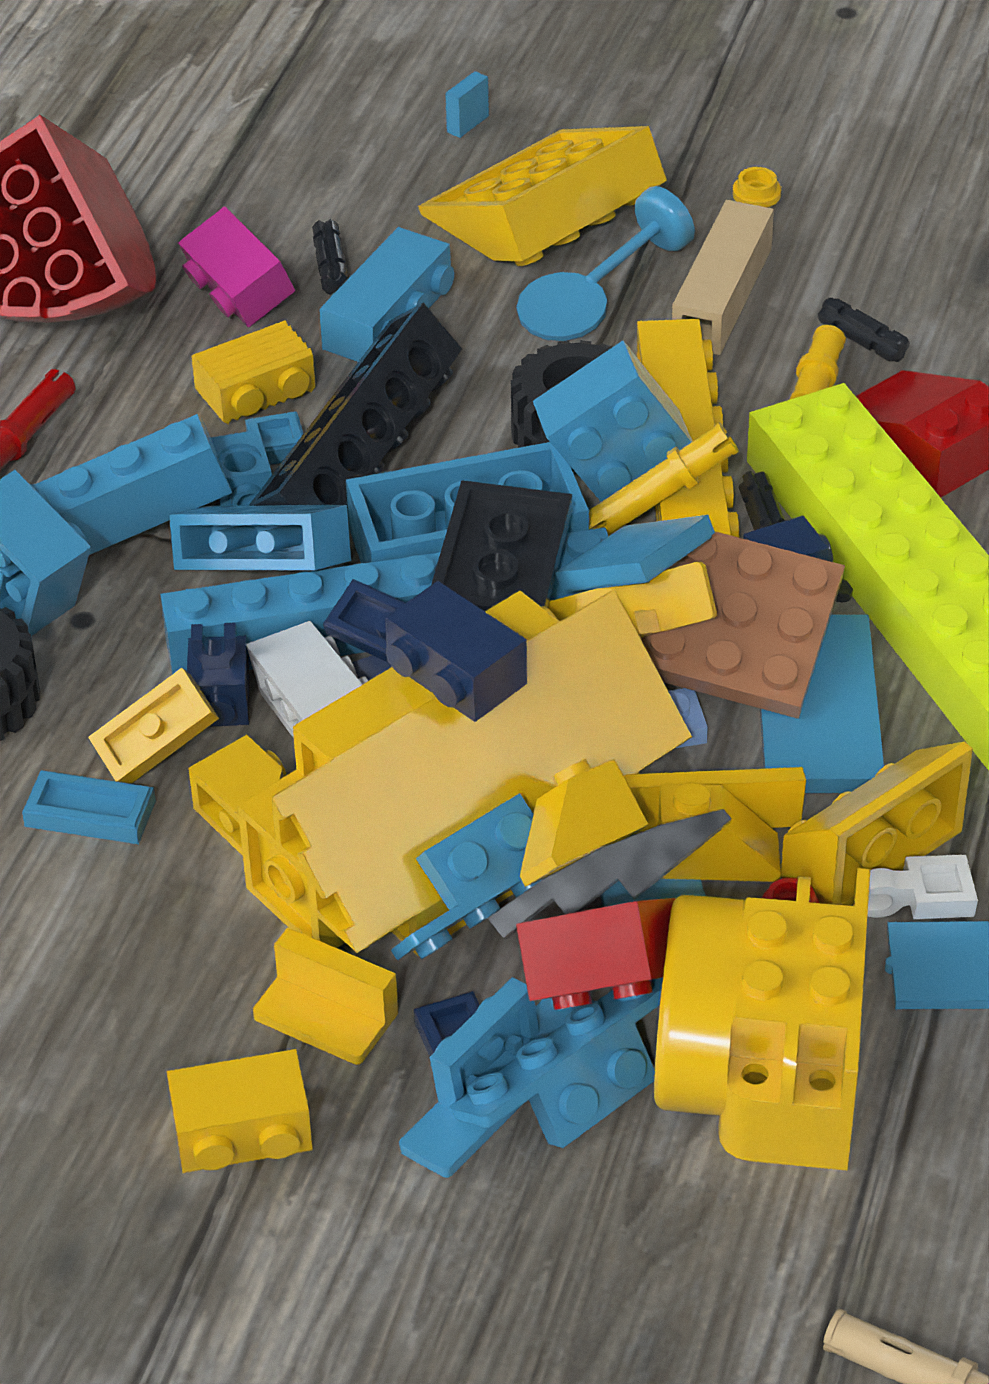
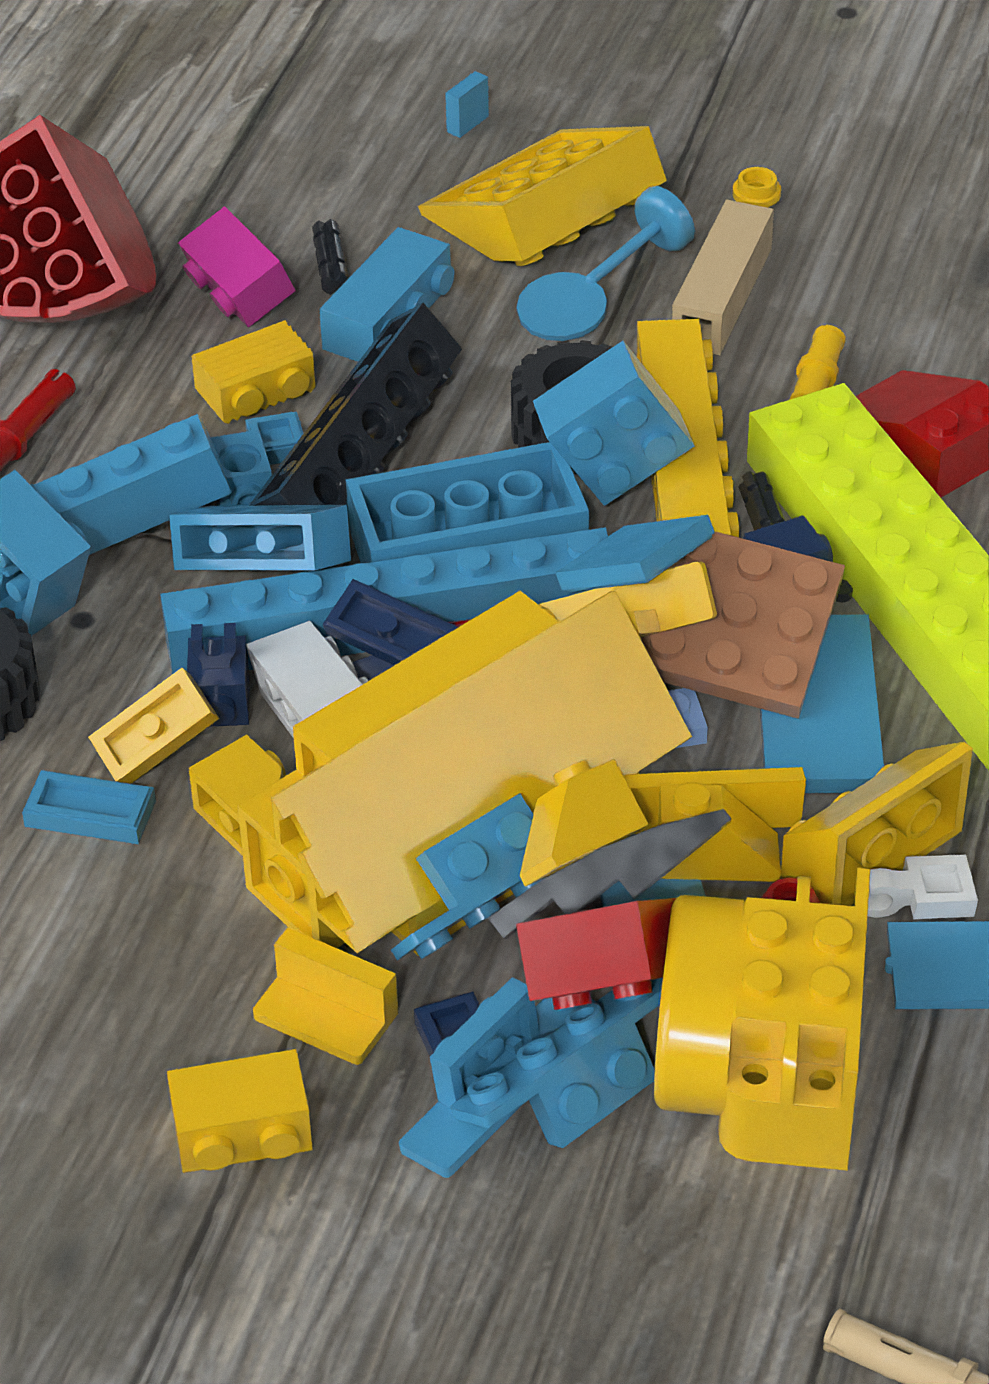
(456, 651): dark blue brick -> none
(503, 543): black plate -> none
(663, 480): yellow pin -> none
(864, 329): black axle -> none

